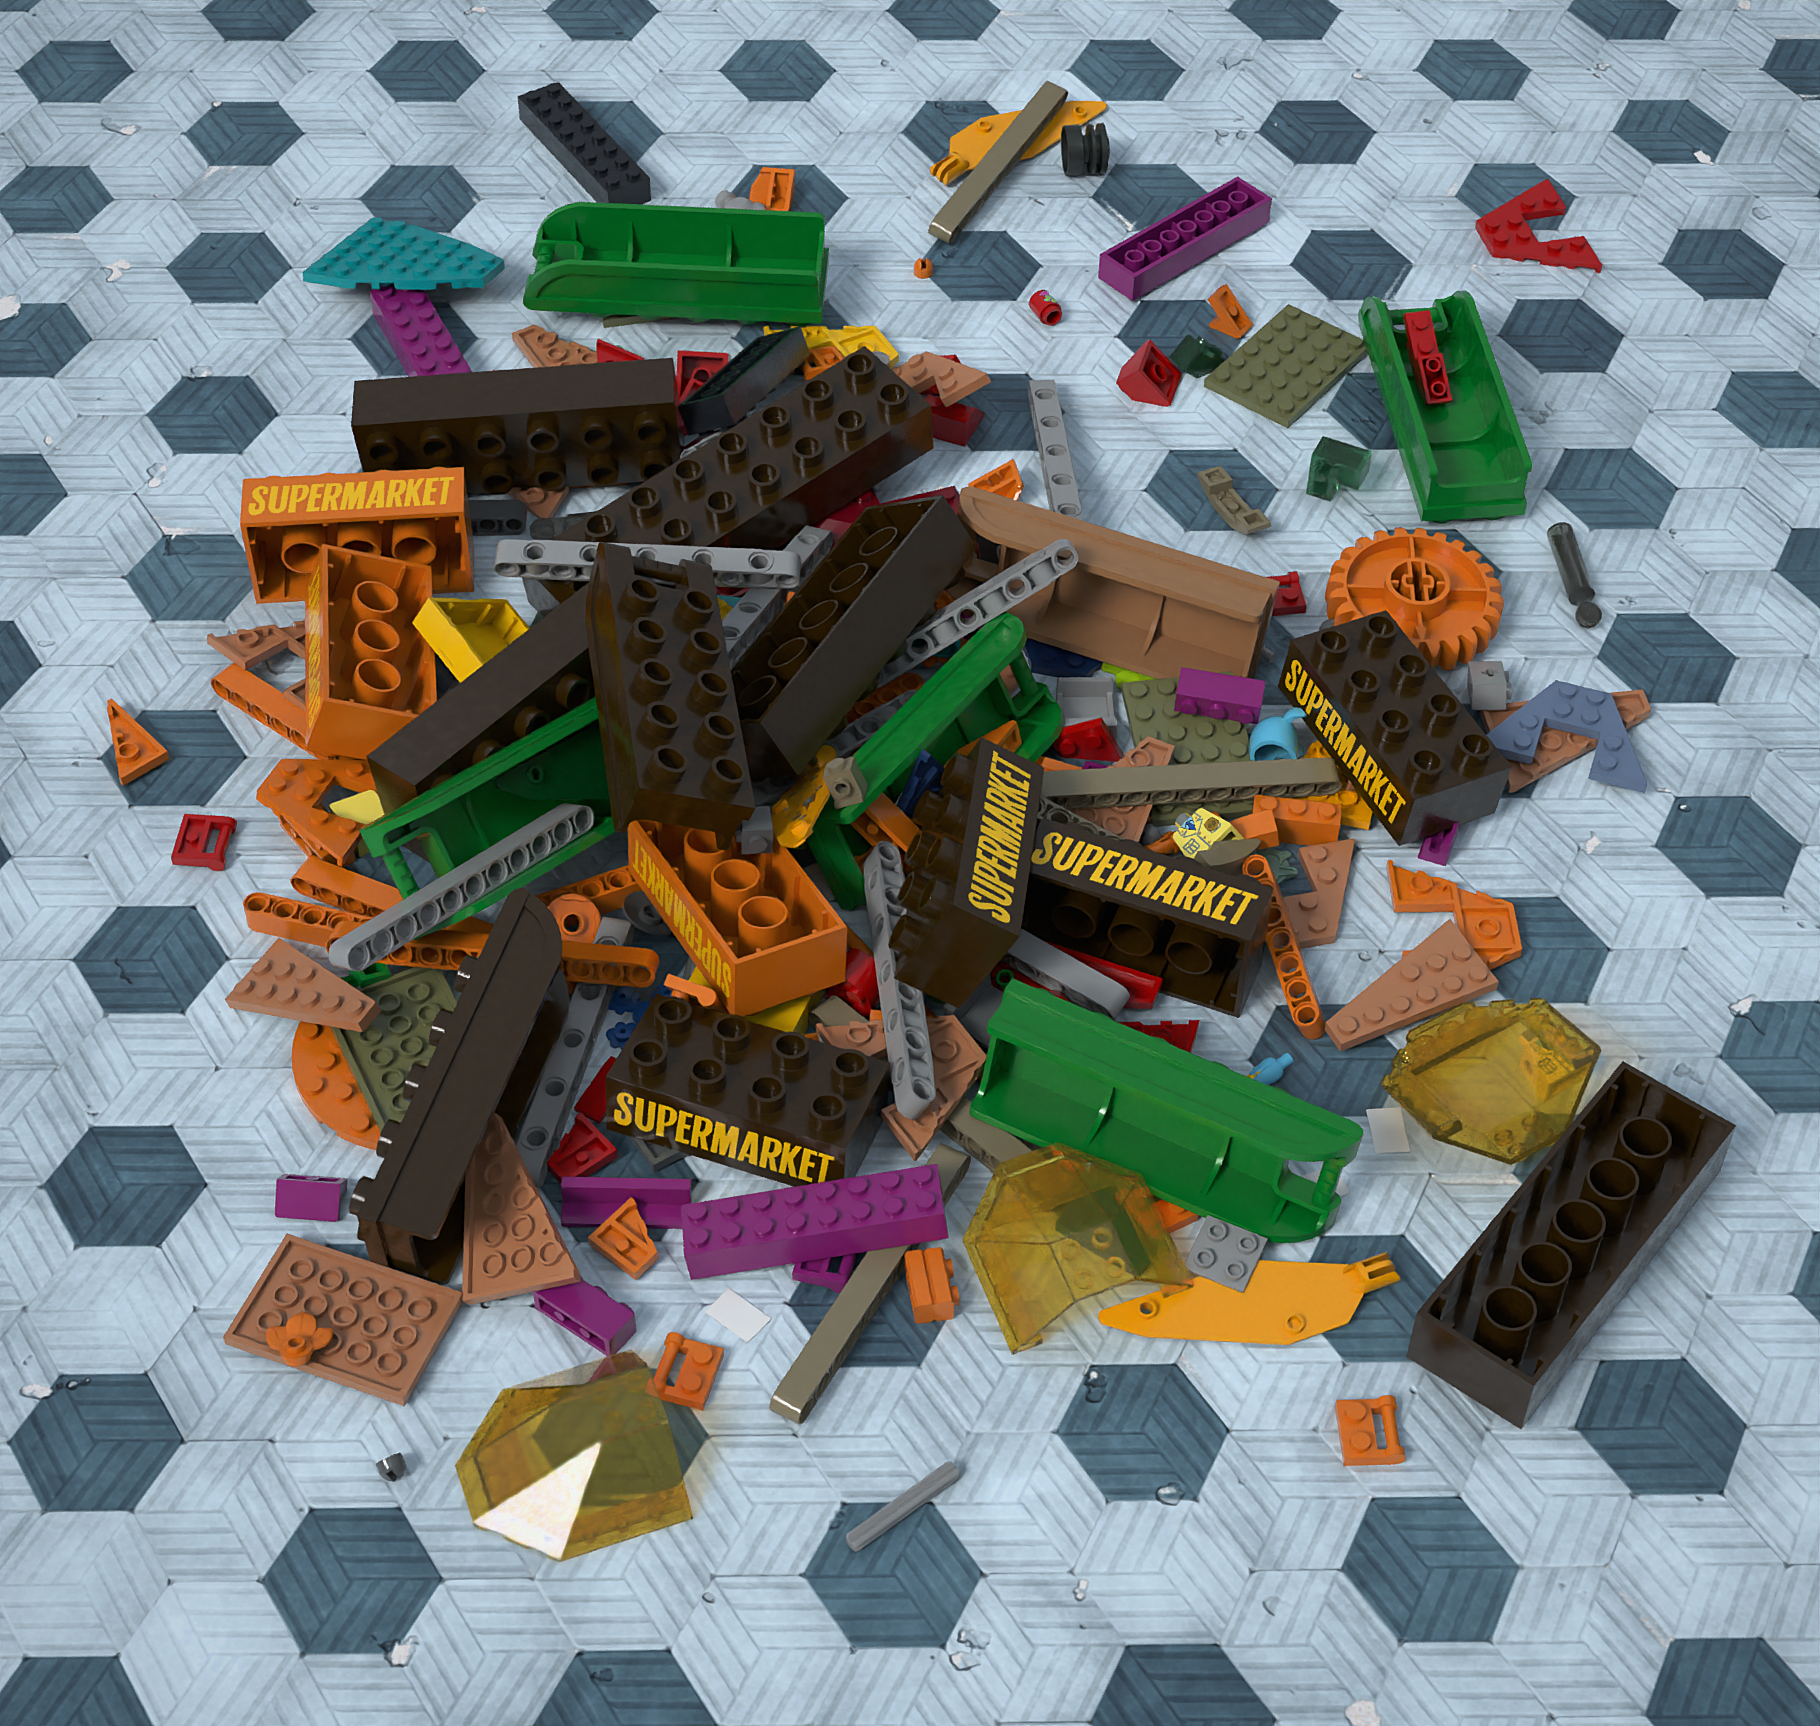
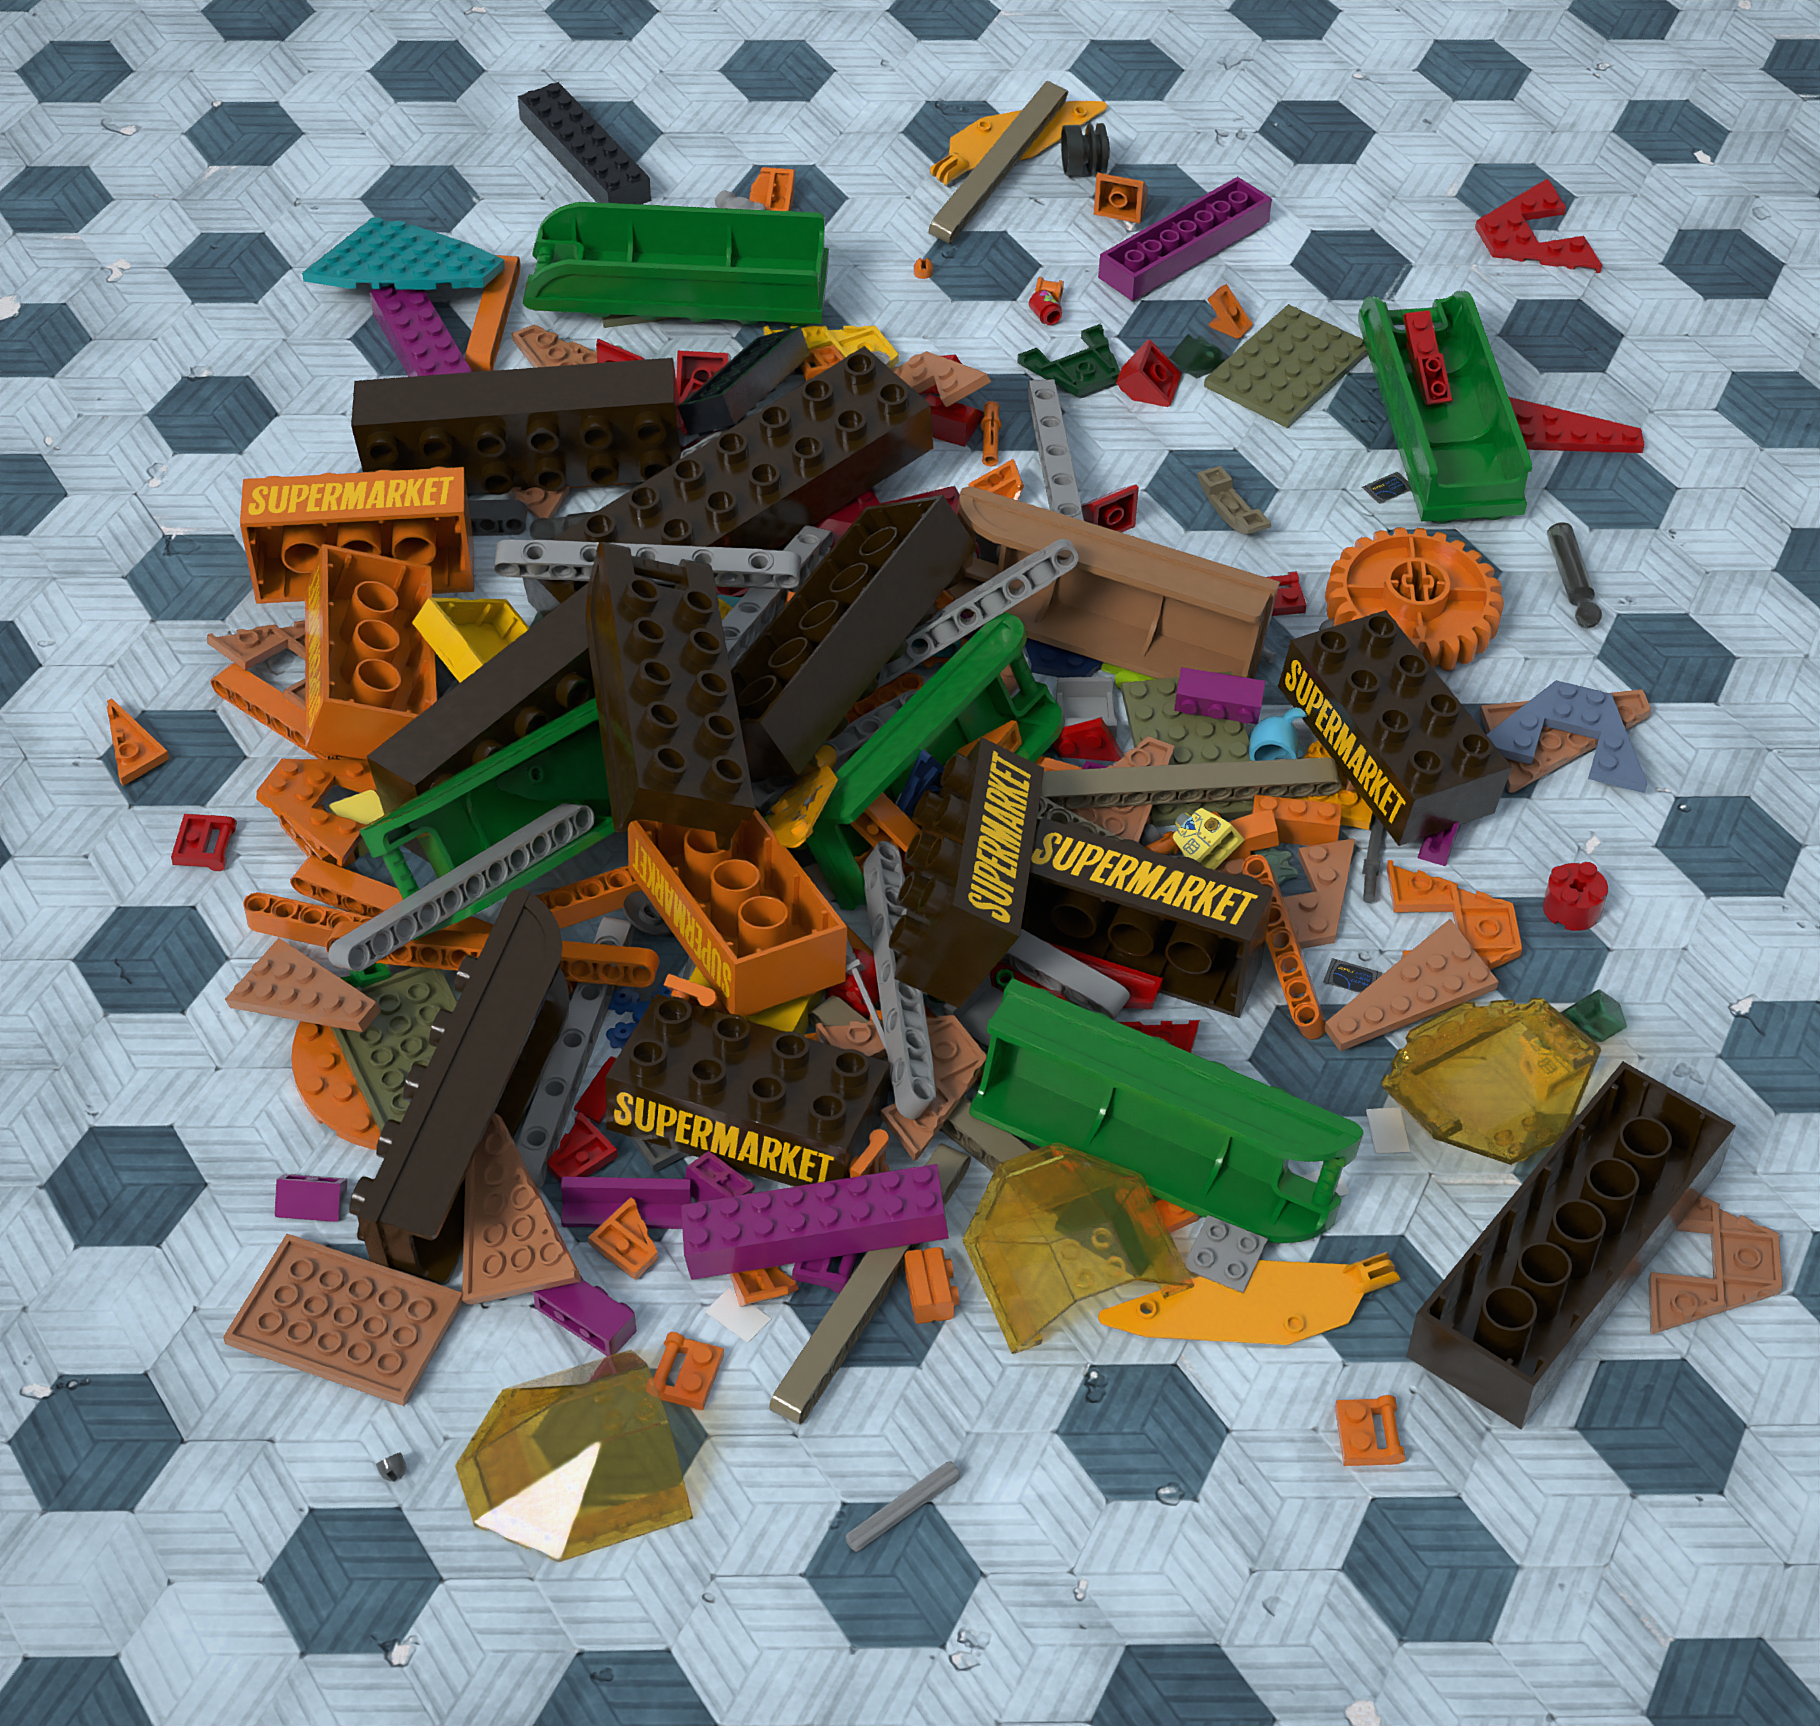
(298, 1338): orange plate -> none
(492, 317): none -> orange beam
(583, 909): orange tile -> none
(715, 1179): none -> magenta hinge
(757, 833): dark grey brick -> none
(762, 1285): none -> orange slope
(845, 782): dark tan brick -> none
(854, 967): none -> light grey sword
(873, 1158): none -> orange plate
(991, 426): none -> orange pin
(1053, 288): none -> orange bush
(1080, 371): none -> dark green wing
(1113, 510): none -> red slope
(1120, 198): none -> orange slope
(1228, 855): dark tan slope -> none
(1270, 1069): medium azure piece -> none
(1334, 465): clear green brick -> none
(1350, 976): none -> black sticker
(1371, 864): none -> dark grey sword
(1387, 487): none -> sticker
(1488, 685): light grey brick -> none
(1565, 430): none -> red wing
(1575, 895): none -> red brick
(1597, 1016): none -> clear green slope
(1744, 1269): none -> nougat wing

